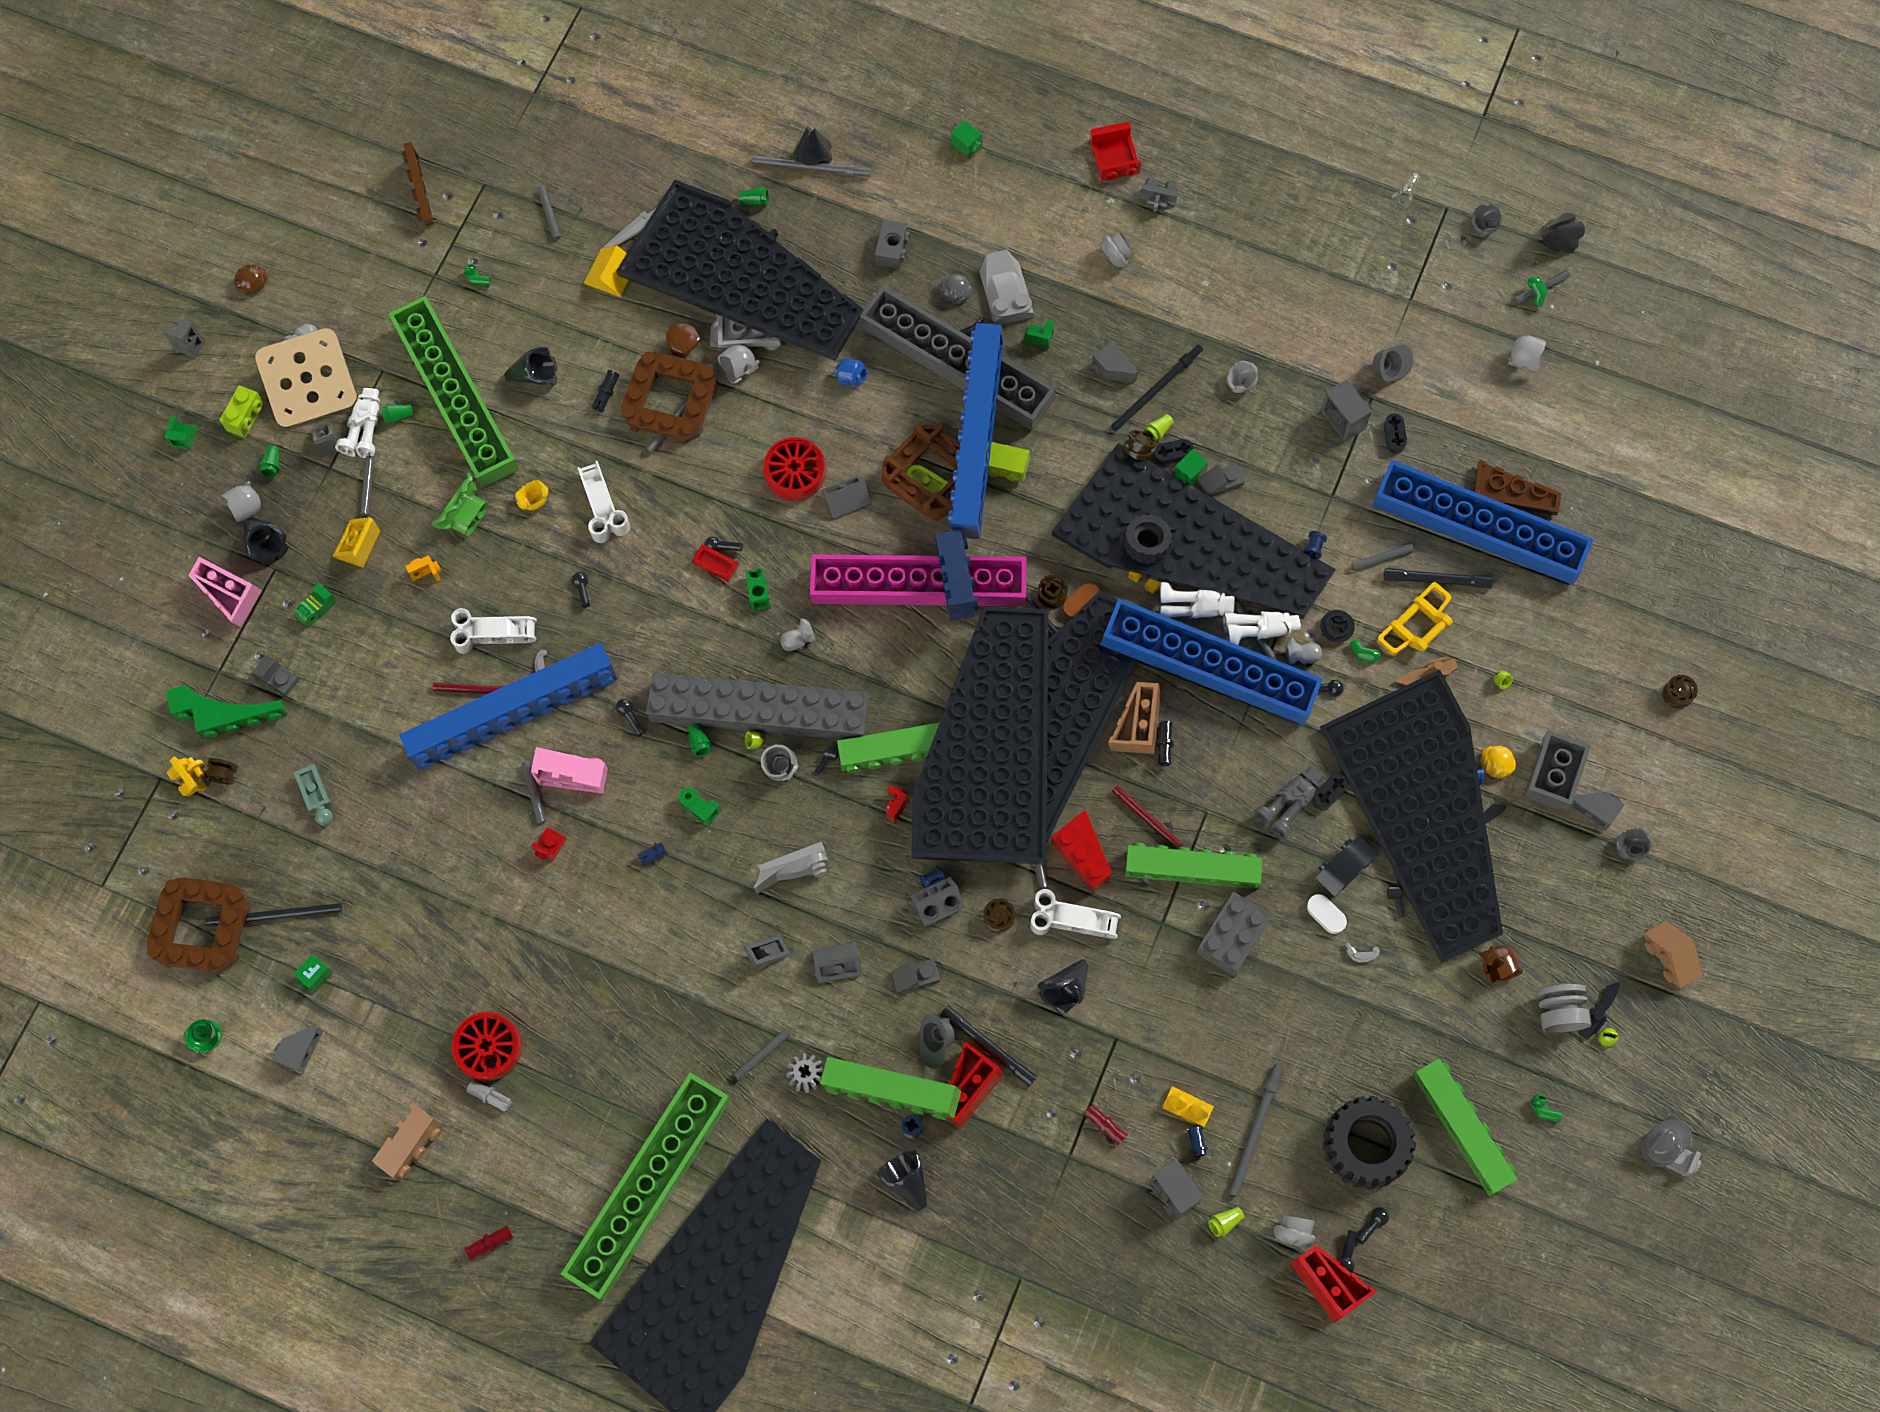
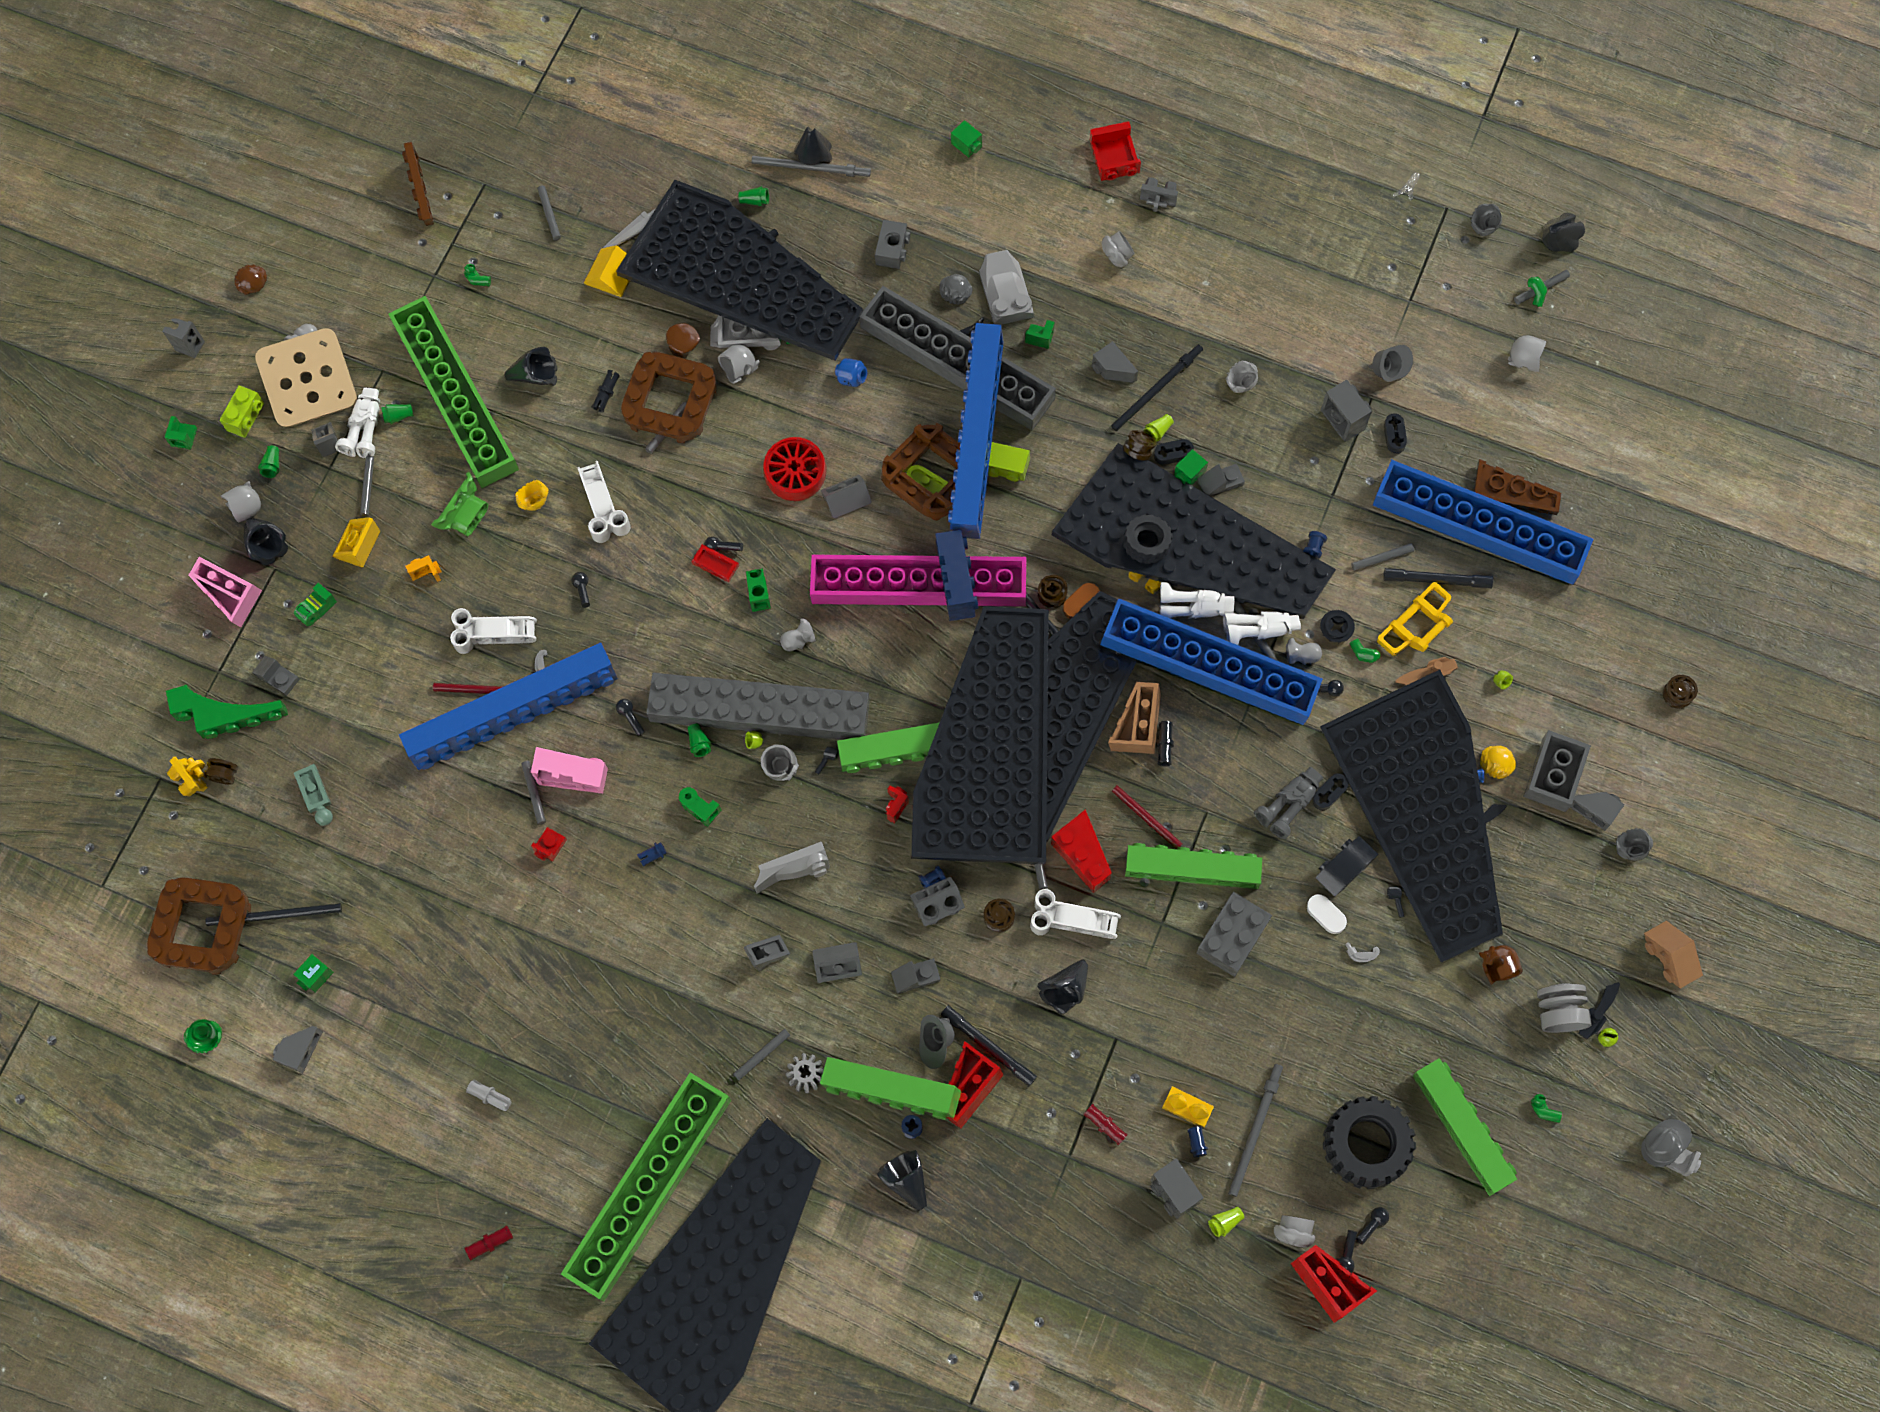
(407, 1143): medium nougat wedge -> none
(500, 1069): red piece -> none

